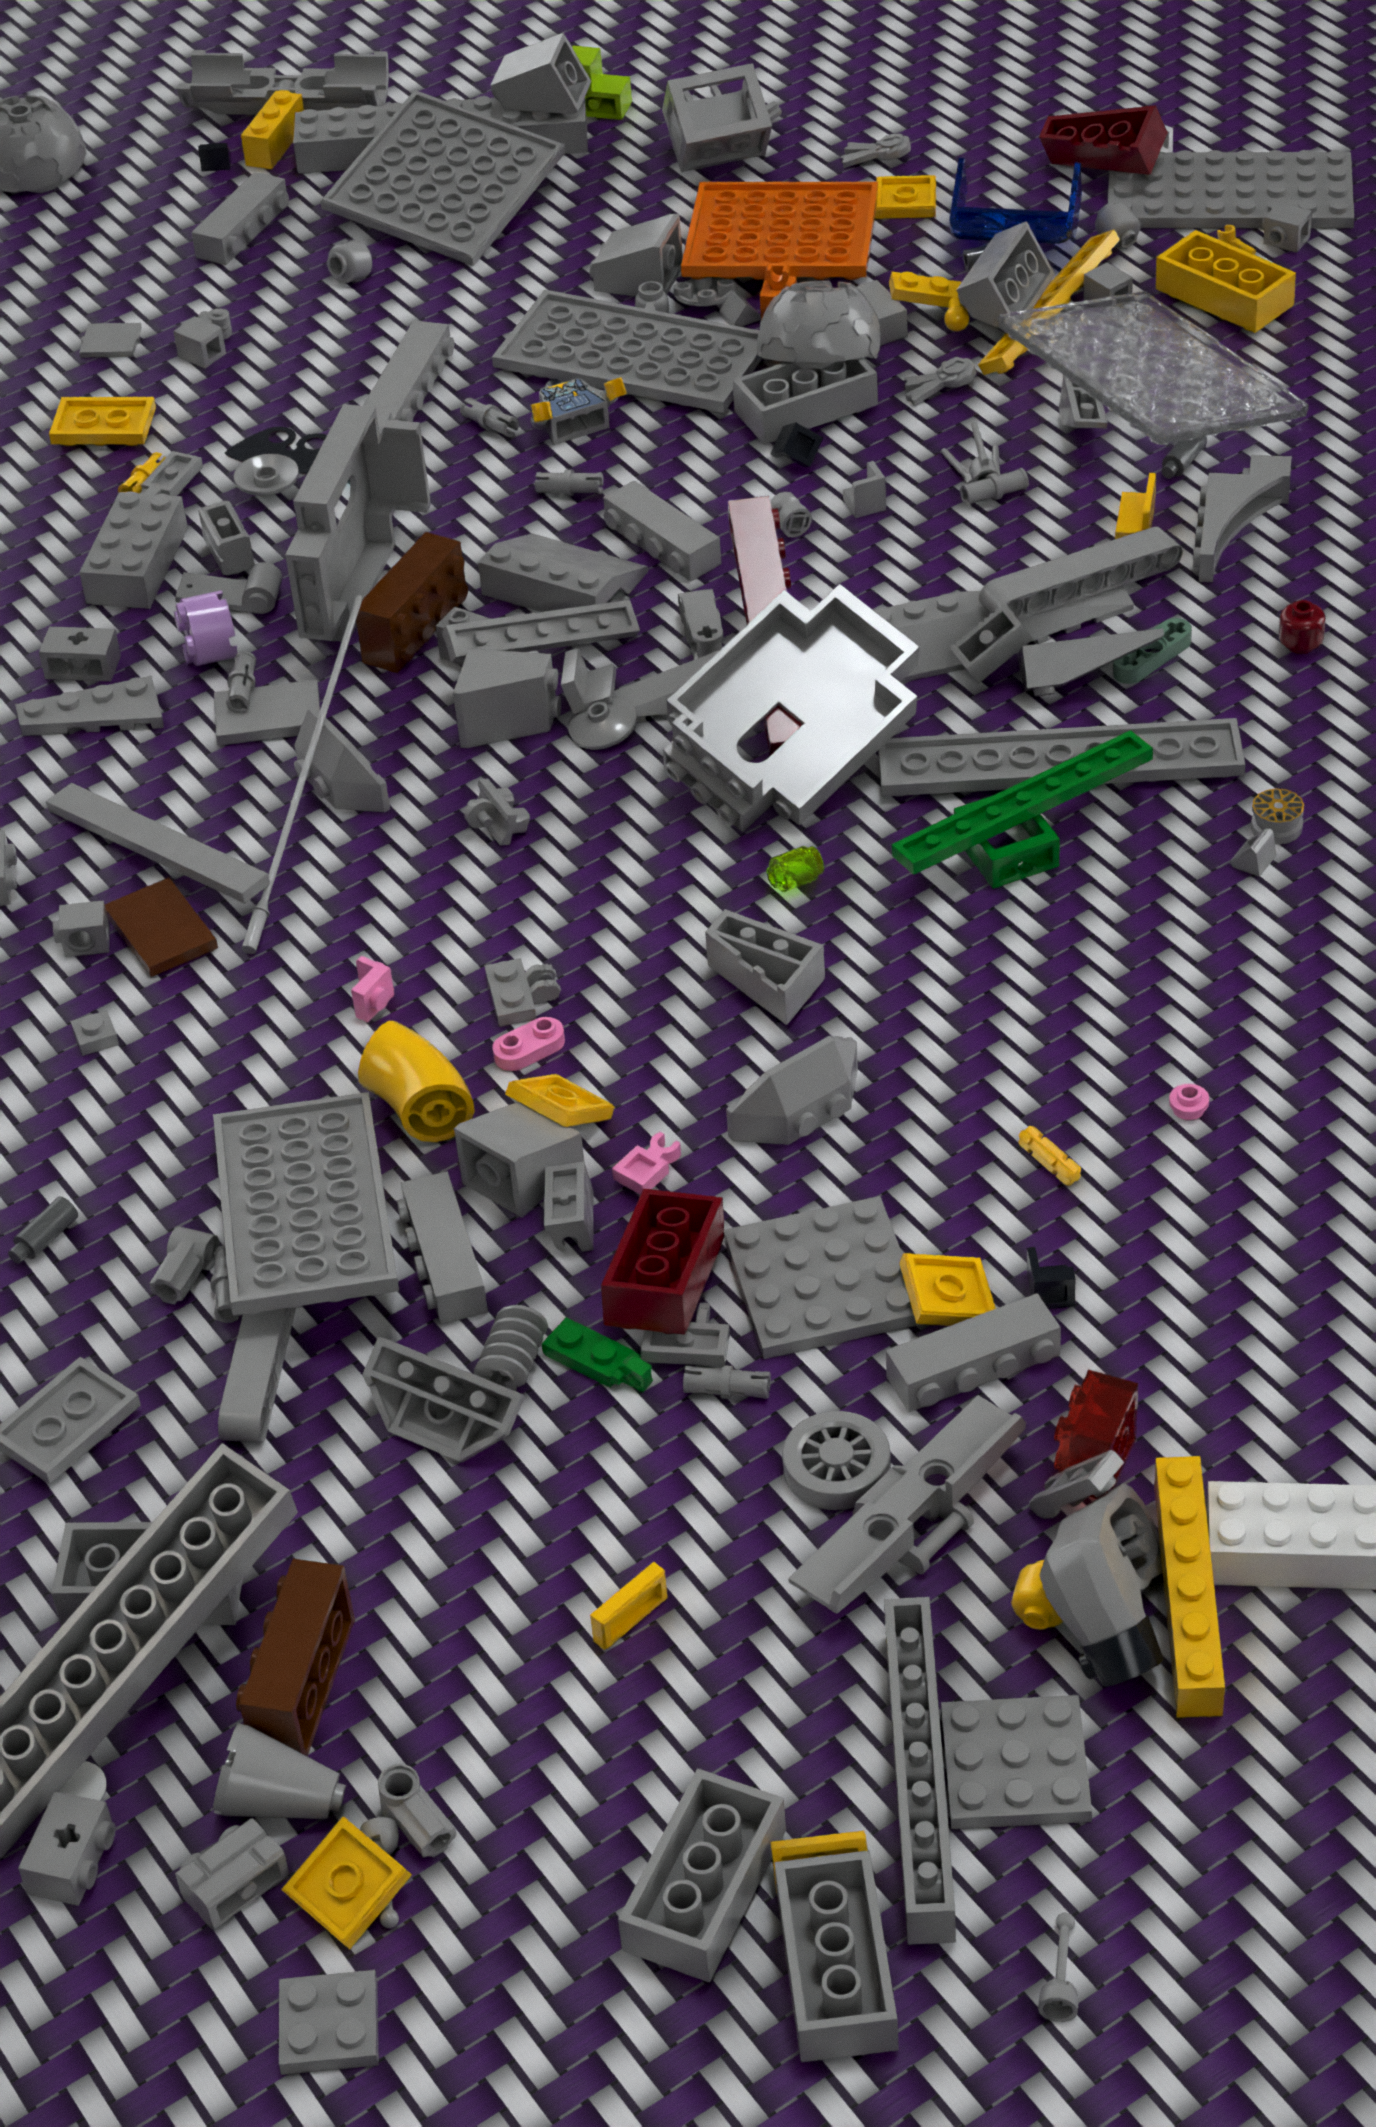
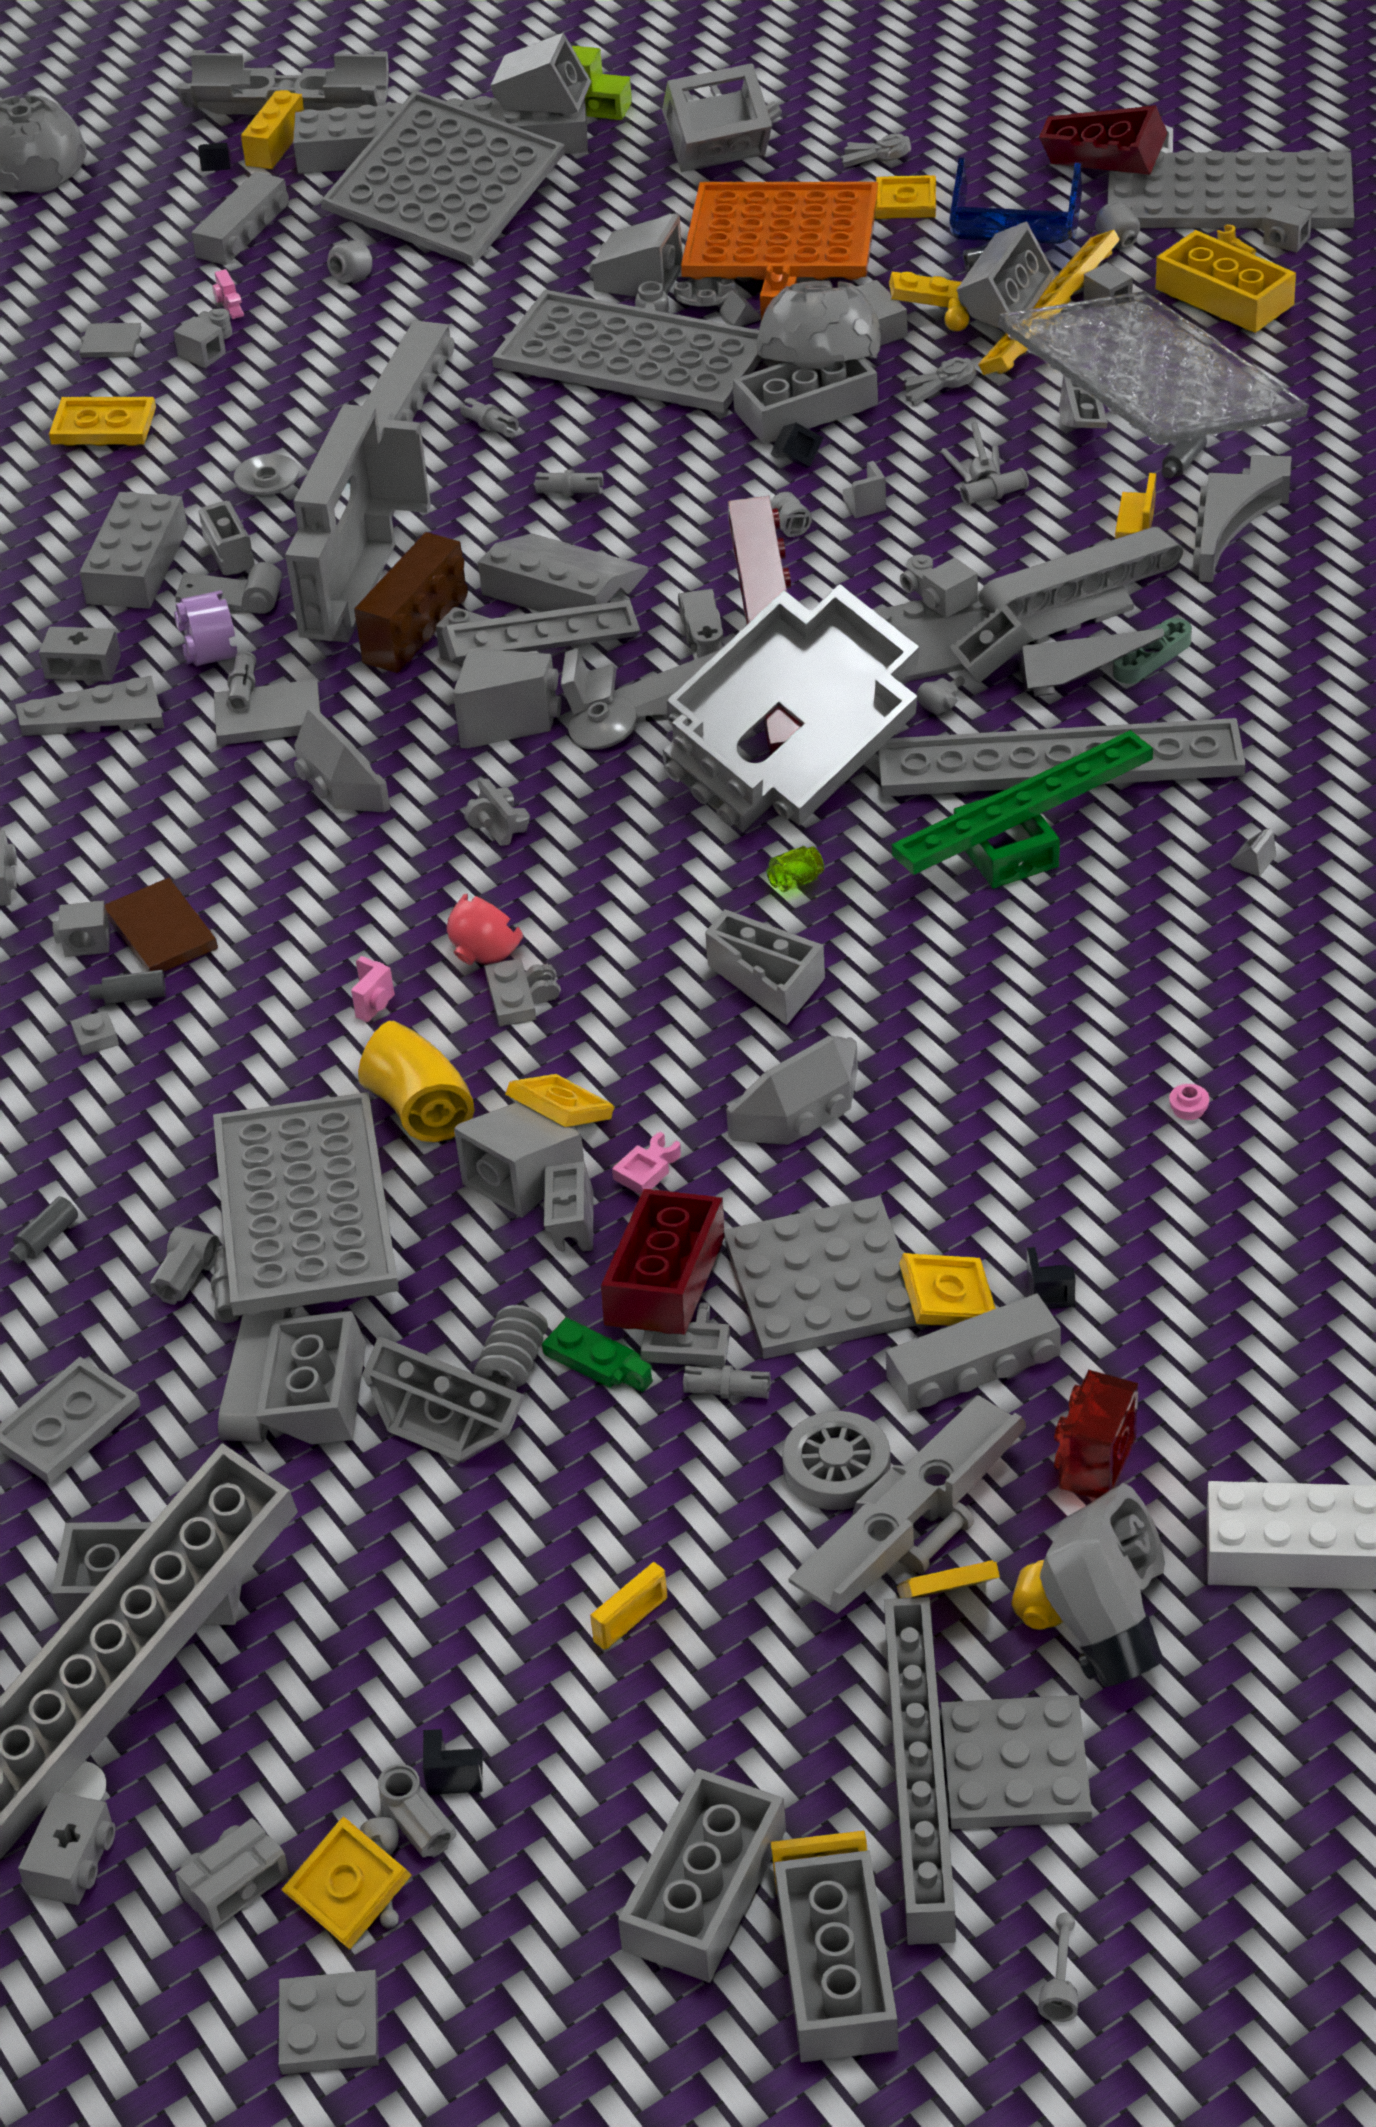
(129, 987): none -> dark grey cylinder
(140, 474): yellow pin -> none
(158, 843): light grey tile -> none
(172, 474): light grey hinge -> none
(225, 292): none -> bright pink plate
(259, 444): black piece -> none
(260, 911): light grey piece -> none
(274, 1780): light grey cone -> none
(298, 1654): reddish brown brick -> none
(313, 1377): none -> light grey slope
(443, 1248): light grey brick -> none
(450, 1769): none -> black panel
(481, 932): none -> coral cylinder
(528, 1043): bright pink plate -> none
(574, 408): torso -> none
(662, 530): light grey brick -> none
(939, 695): none -> light grey piece
(944, 588): none -> light grey brick
(948, 1580): none -> yellow tile
(1049, 1155): yellow axle -> none
(1076, 1484): light grey hinge -> none
(1189, 1587): yellow brick -> none
(1279, 811): light grey wheel -> none
(1302, 626): dark red head -> none

